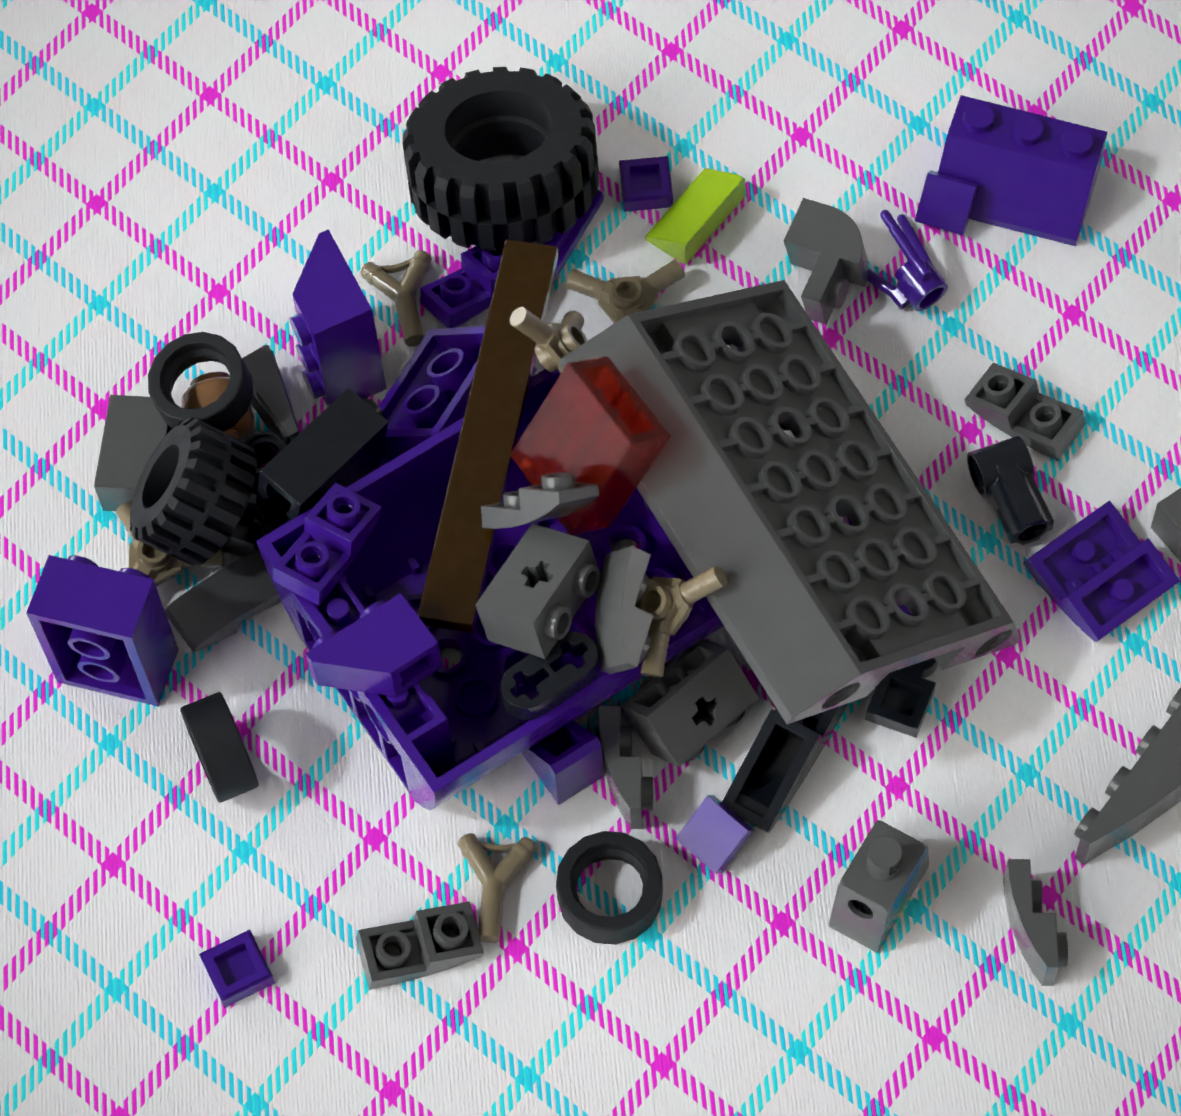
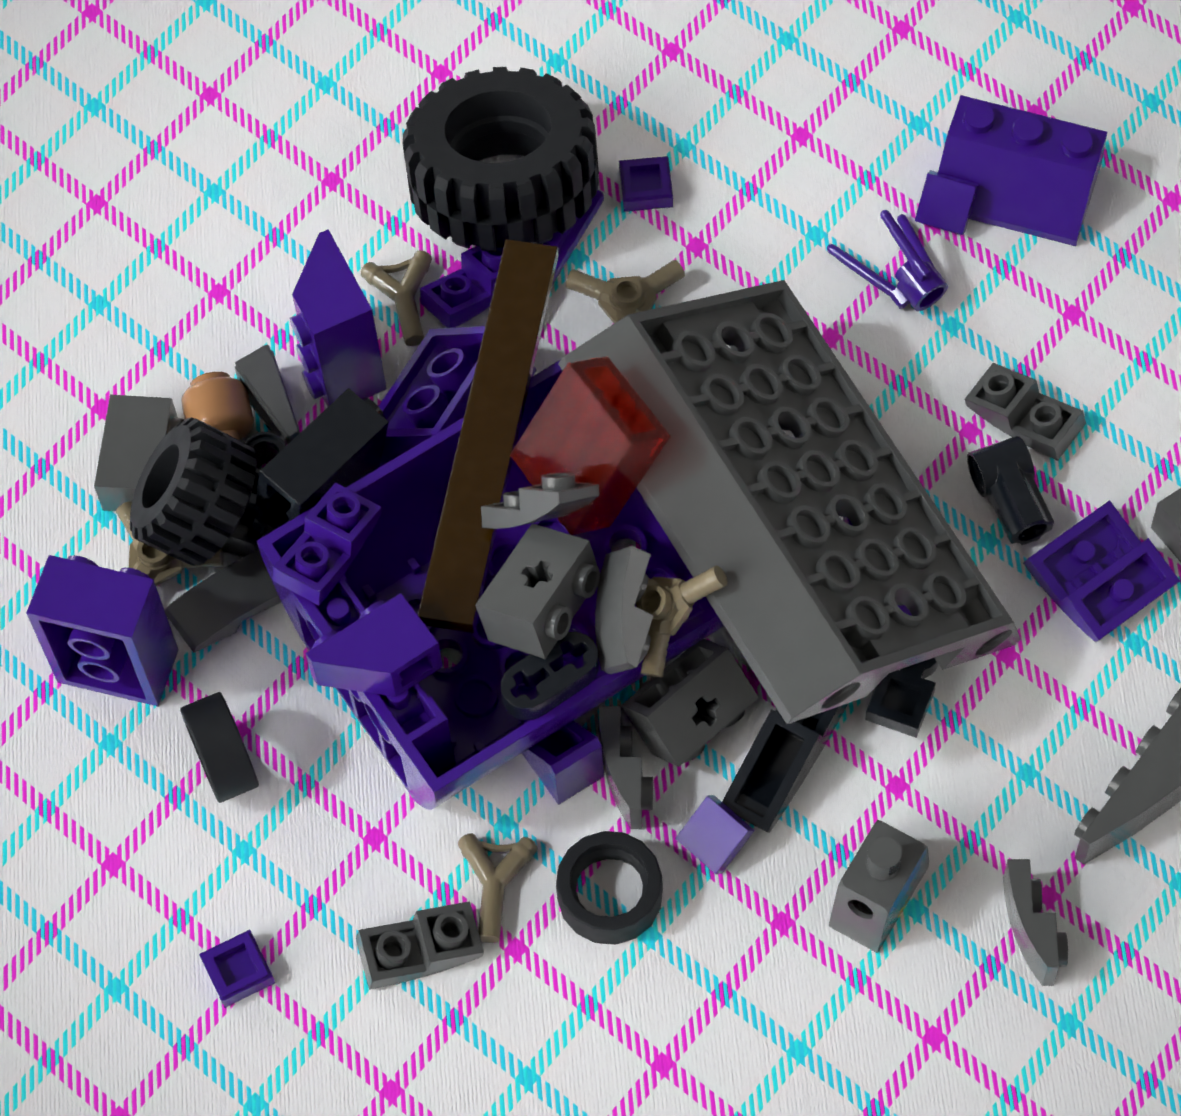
(183, 354): black tyre -> none
(552, 339): dark tan piece -> none
(697, 214): lime slope -> none
(834, 251): dark grey brick -> none

